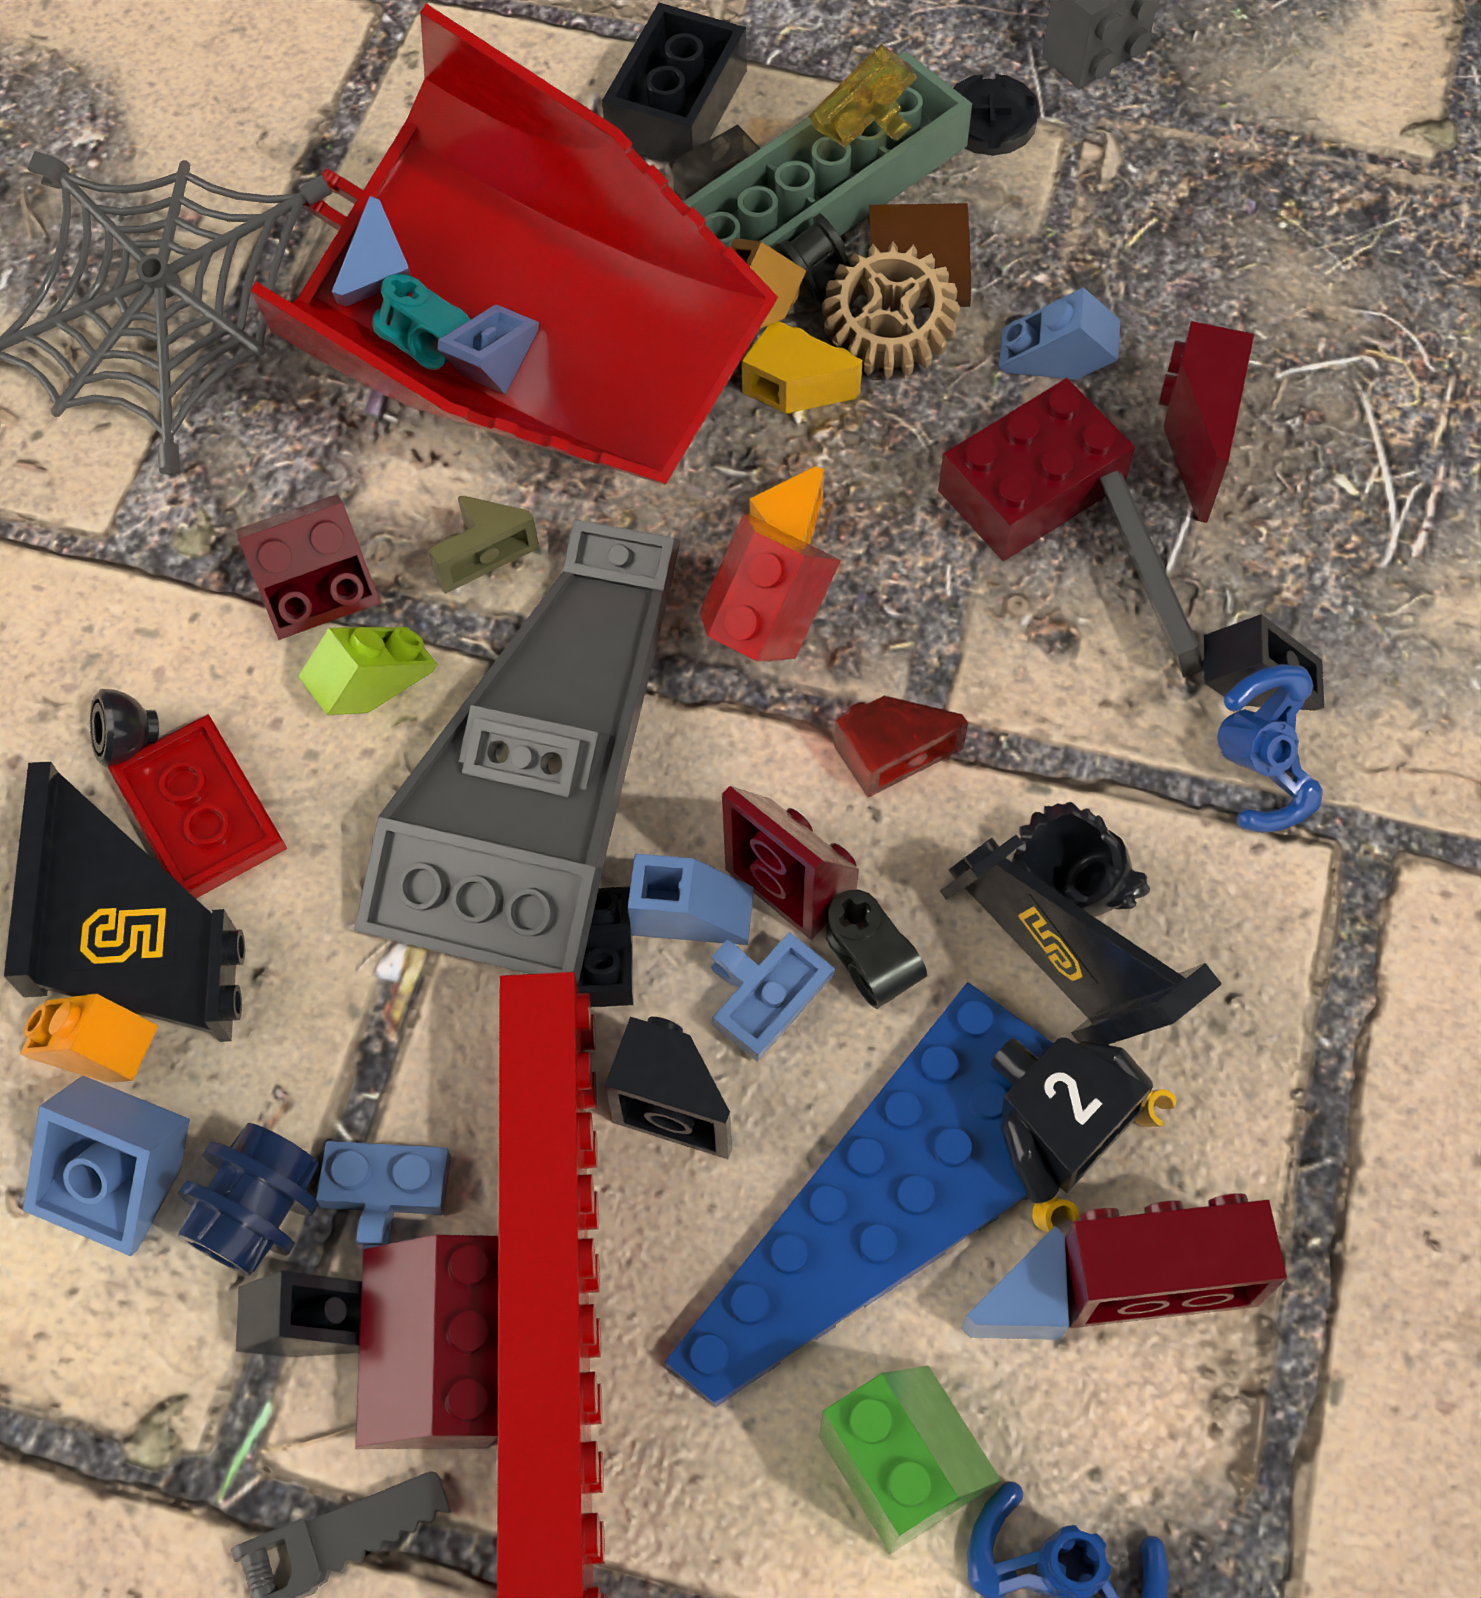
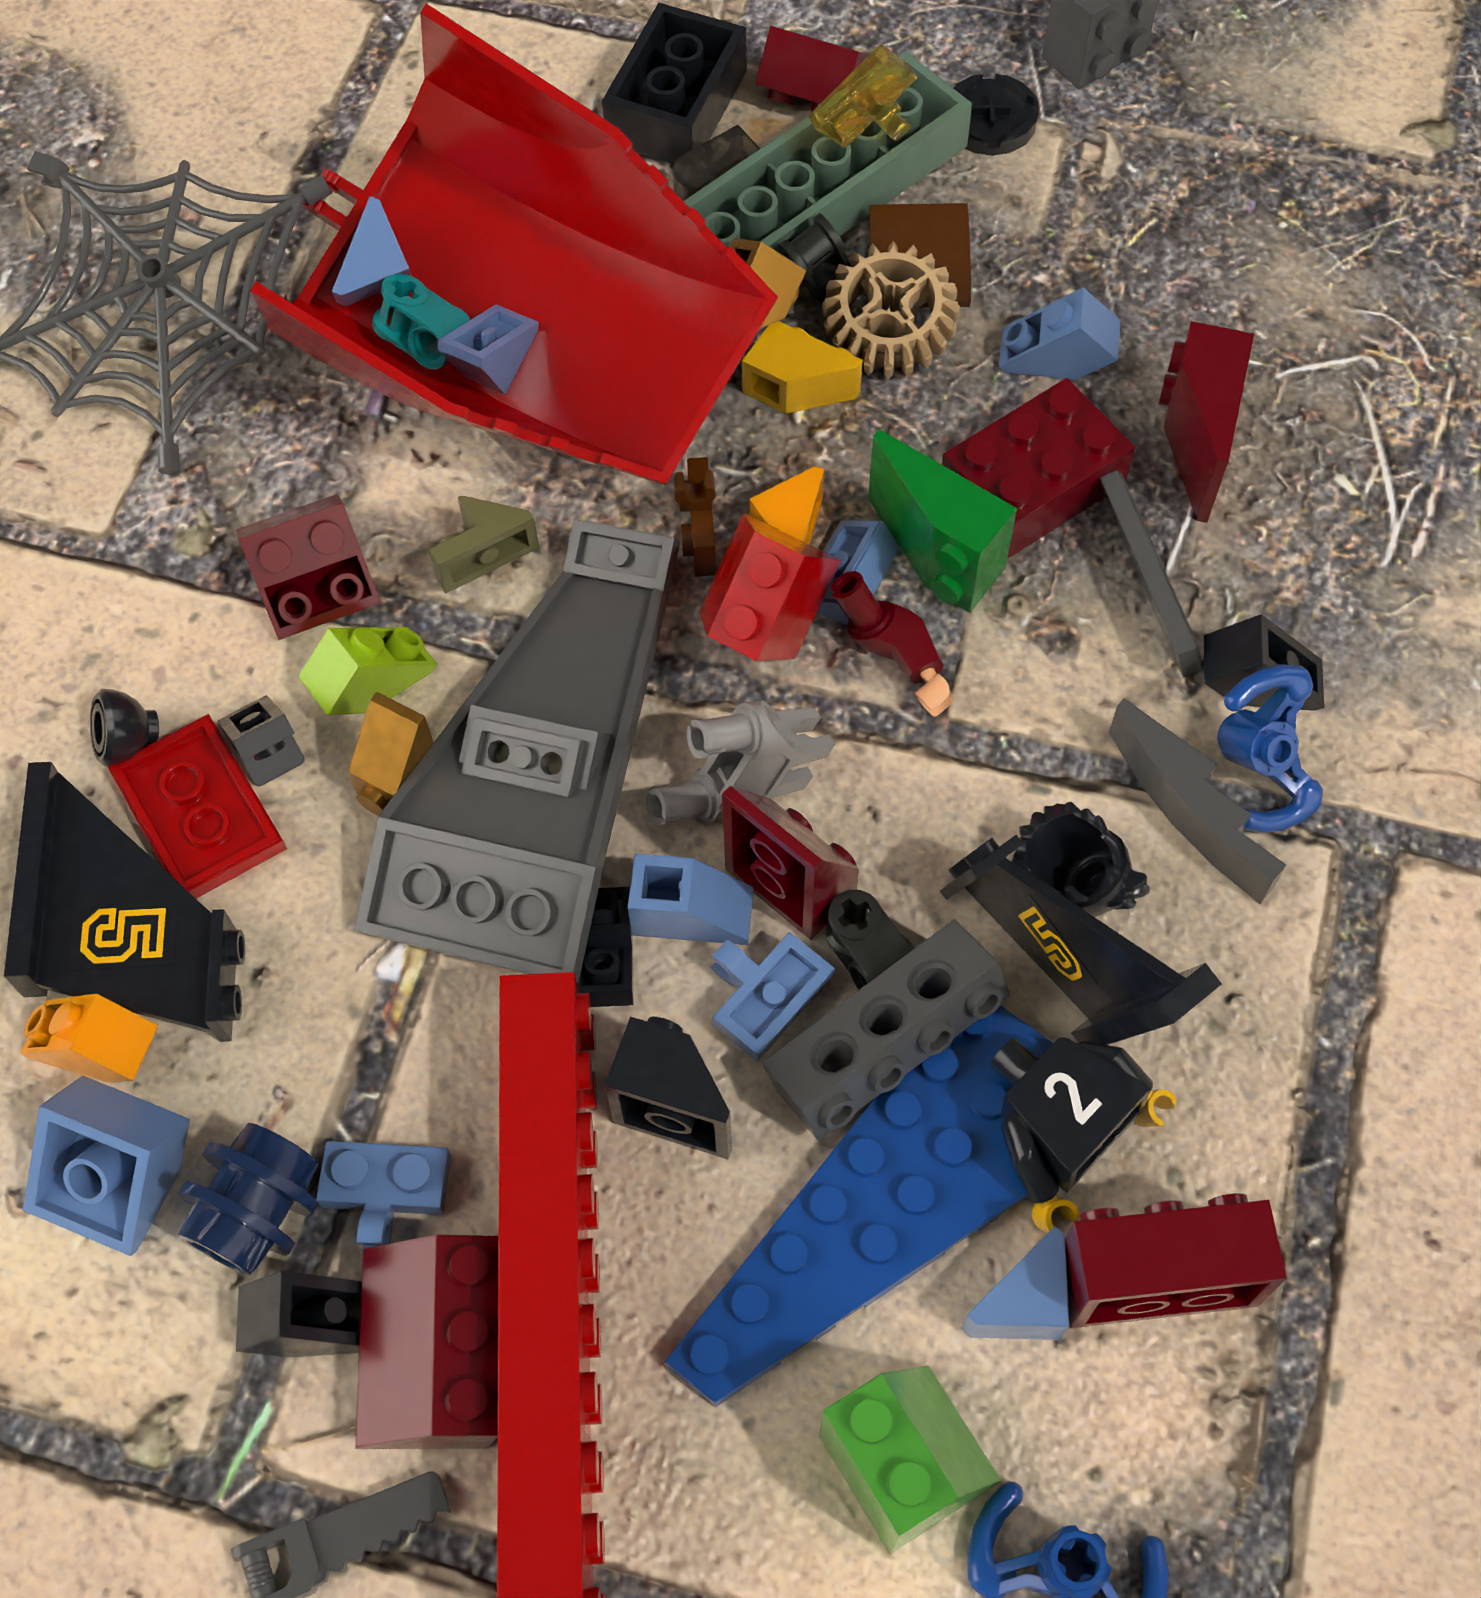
(262, 740): none -> black slope
(387, 751): none -> pearl gold slope
(697, 497): none -> reddish brown plate
(745, 751): none -> light grey connector
(803, 67): none -> dark red slope
(857, 1029): none -> dark grey brick
(861, 548): none -> medium blue slope
(895, 740): clear red slope -> none
(896, 635): none -> dark red arm
(941, 521): none -> green slope
(1179, 785): none -> dark grey slope

